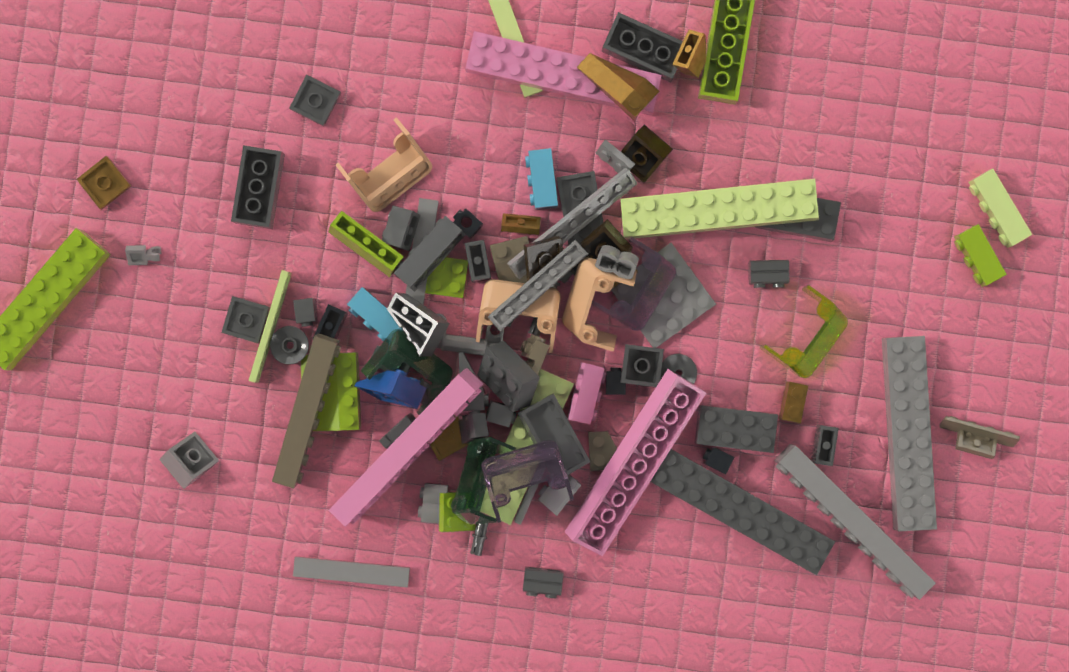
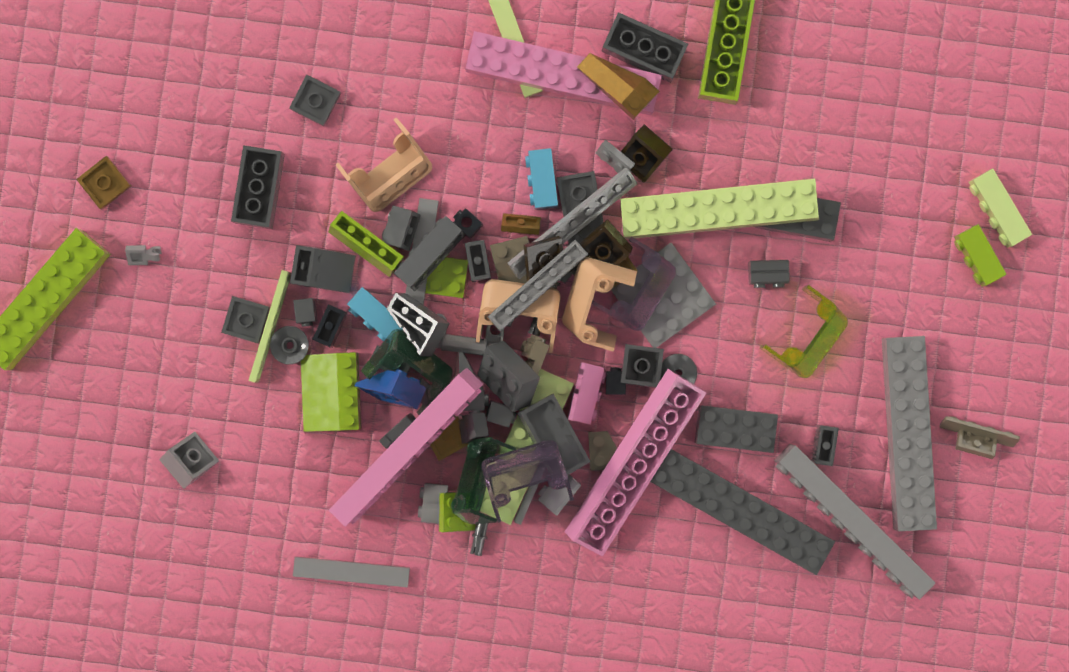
(305, 411): dark tan brick -> none
(322, 269): none -> dark grey slope
(542, 581): dark grey brick -> none
(620, 263): light grey brick -> none
(691, 54): pearl gold slope -> none
(718, 459): black brick -> none
(793, 402): pearl gold brick -> none

